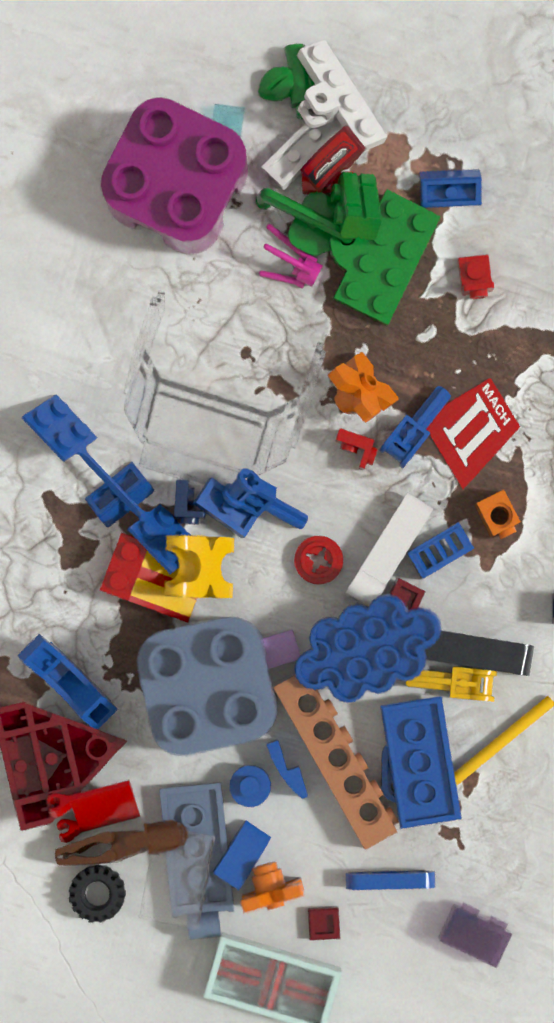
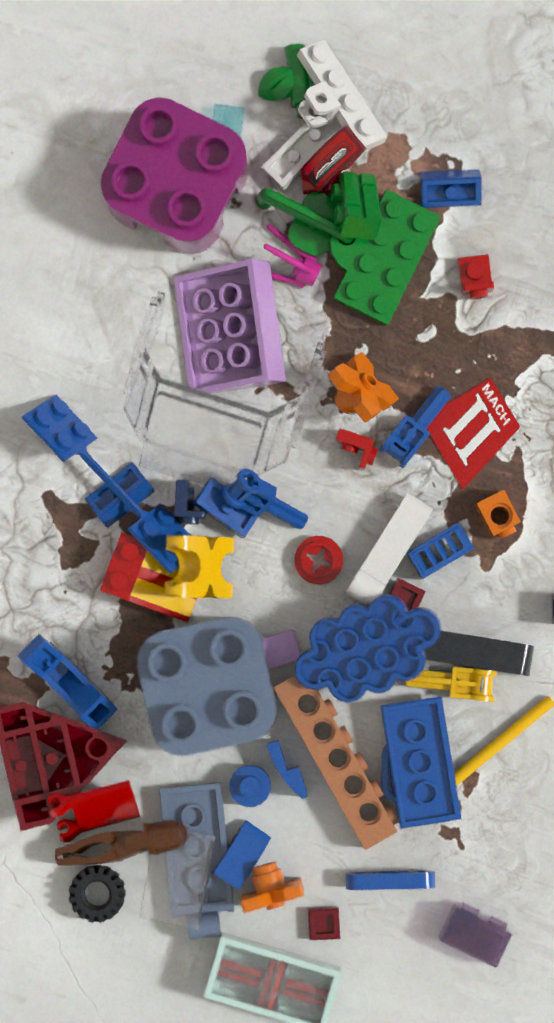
(230, 327): none -> lavender slope

